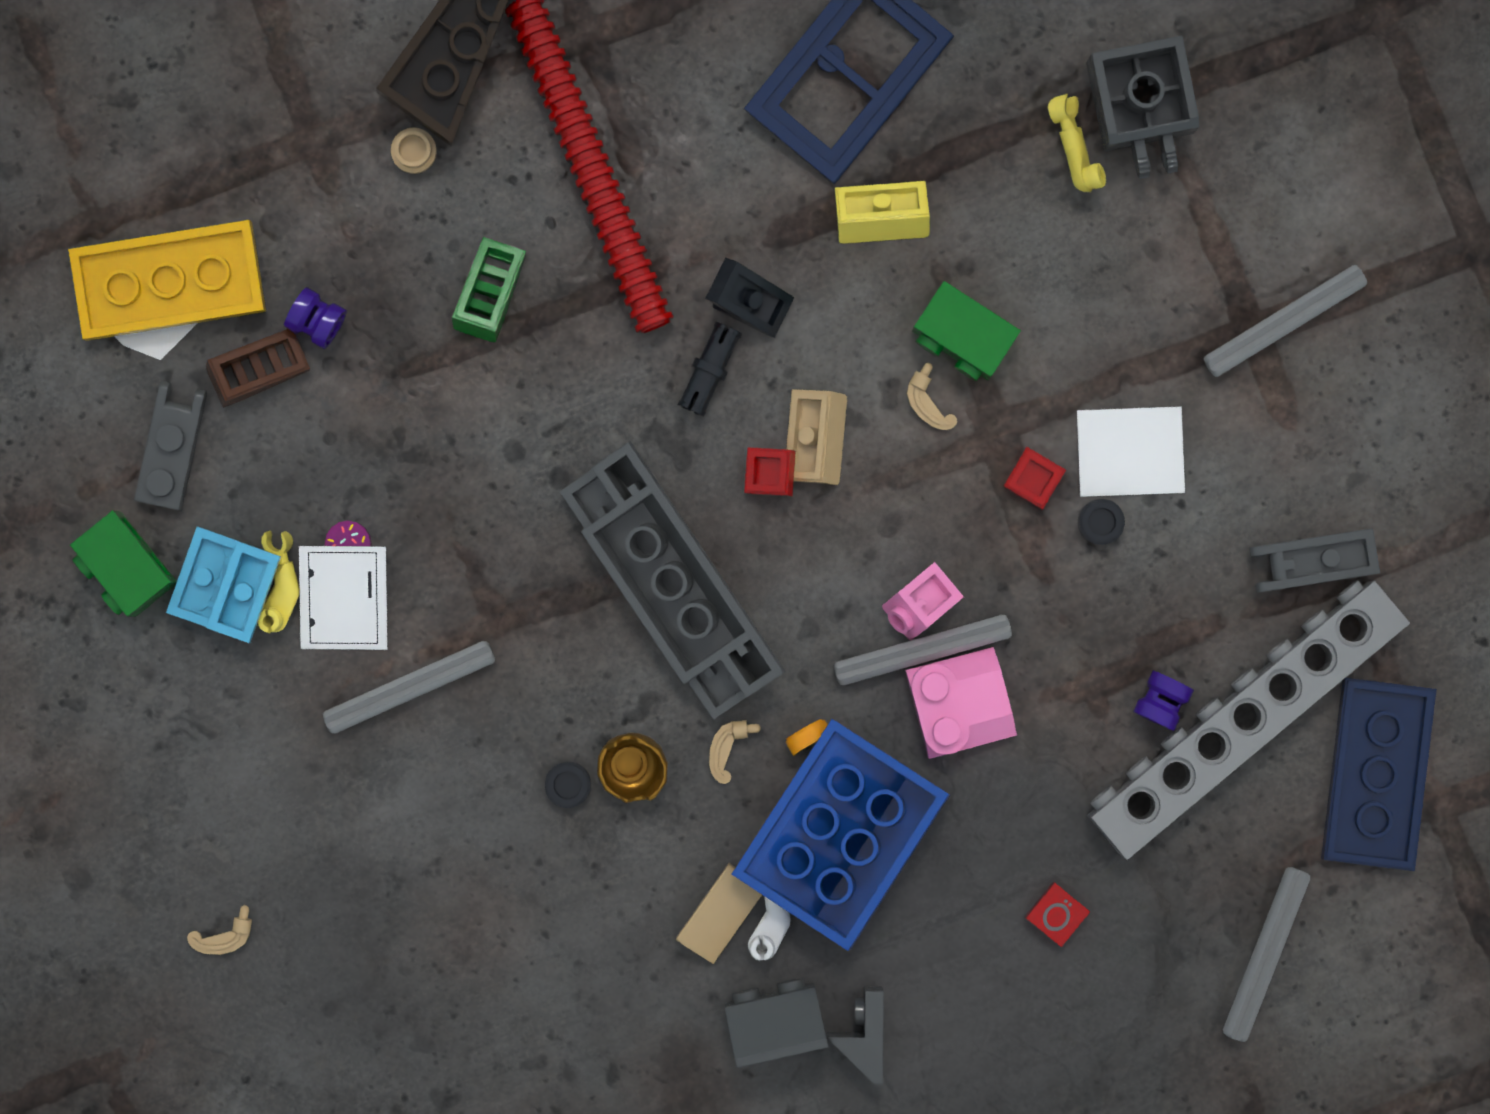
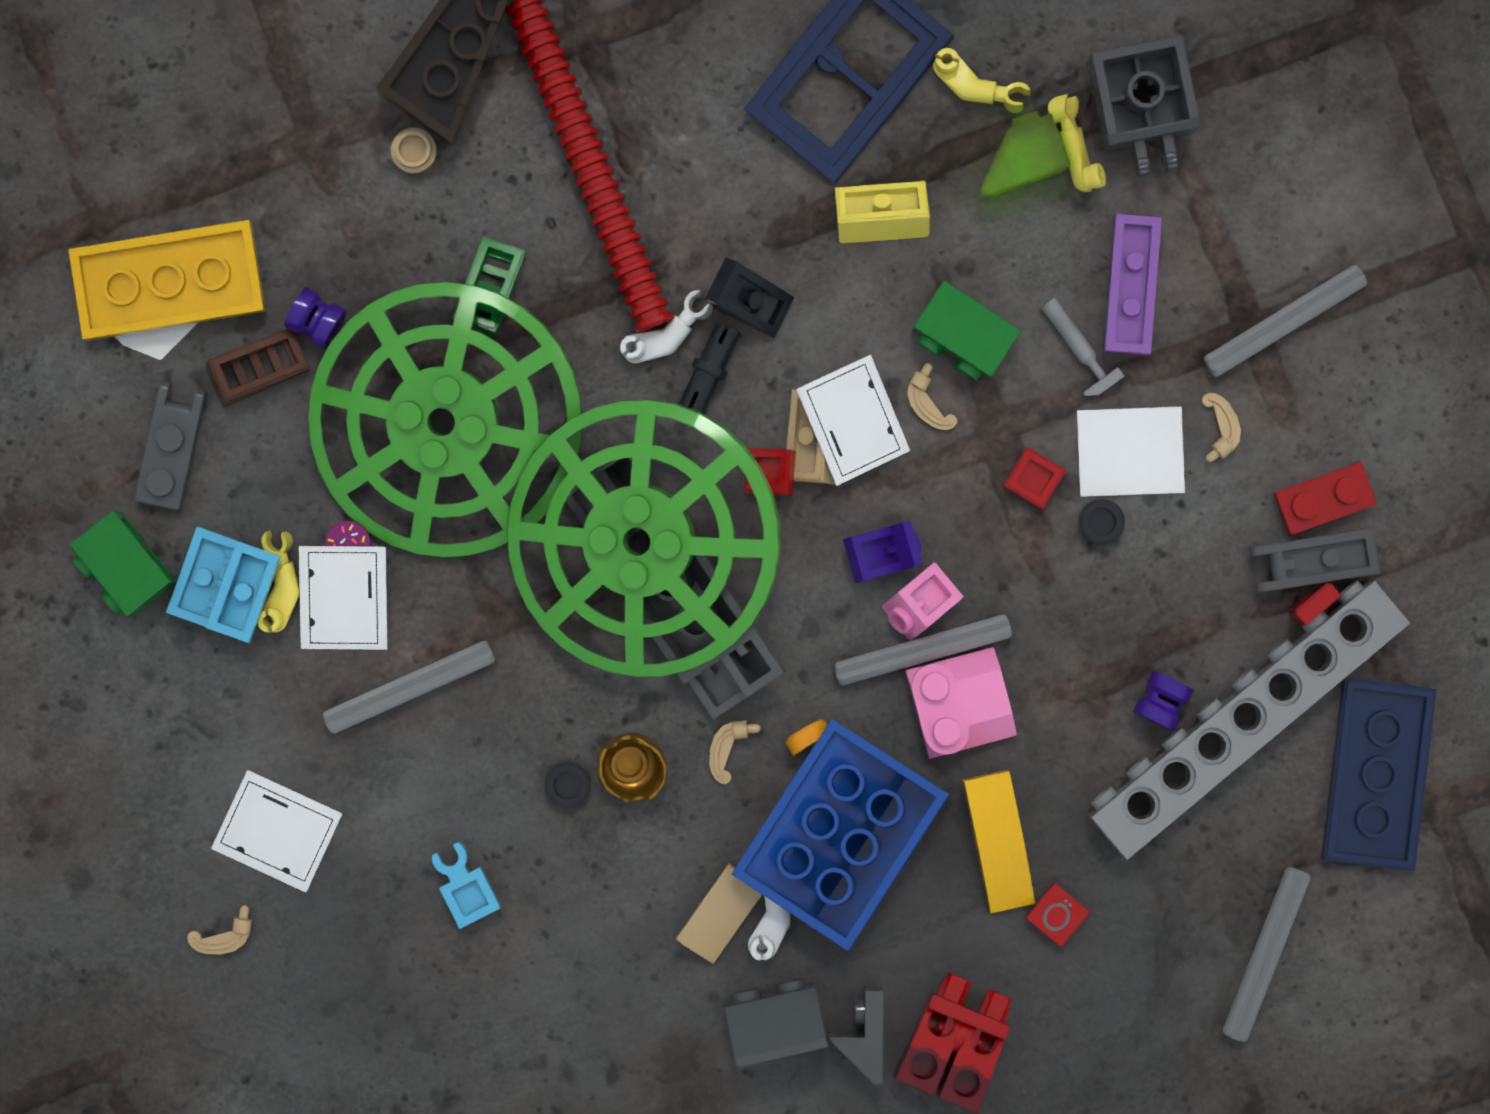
(276, 831): none -> white sticker
(445, 388): none -> bright green dish
(467, 893): none -> medium azure plate
(664, 341): none -> white arm
(669, 532): none -> bright green dish
(853, 420): none -> white sticker
(883, 551): none -> dark purple bracket
(953, 1028): none -> red hips
(969, 87): none -> light yellow arm
(999, 841): none -> yellow slope
(1026, 156): none -> clear neon green slope
(1080, 347): none -> light grey piece
(1132, 284): none -> medium lavender plate
(1227, 424): none -> tan piece
(1314, 603): none -> red tile
(1324, 498): none -> red plate

